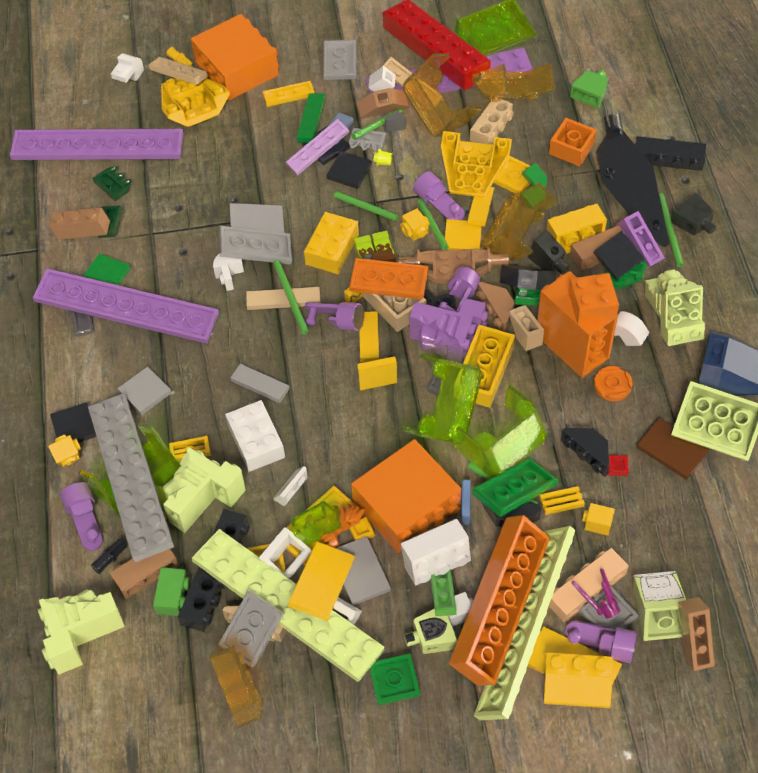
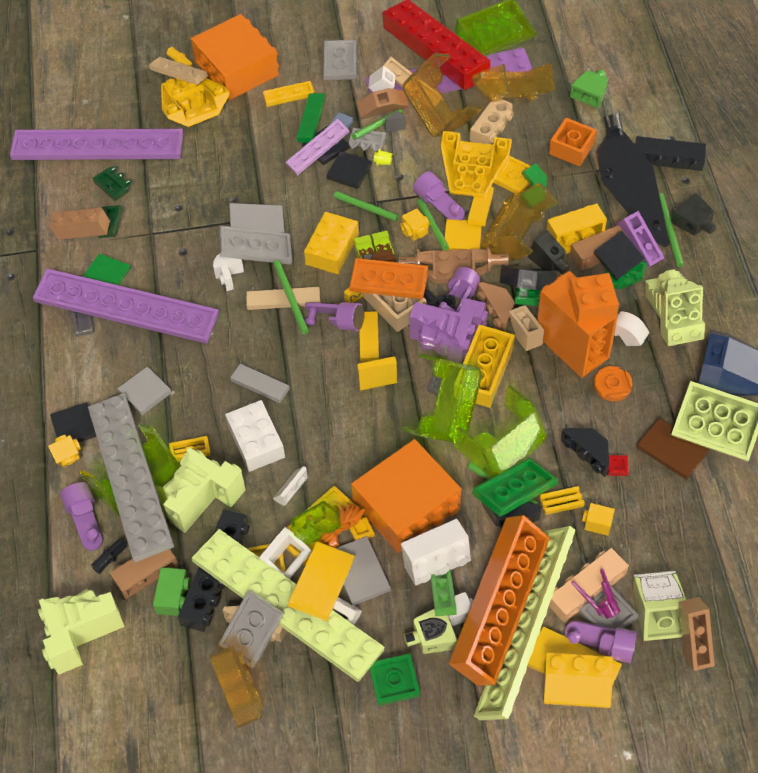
(127, 68): white brick -> none
(465, 519): medium blue tile -> none

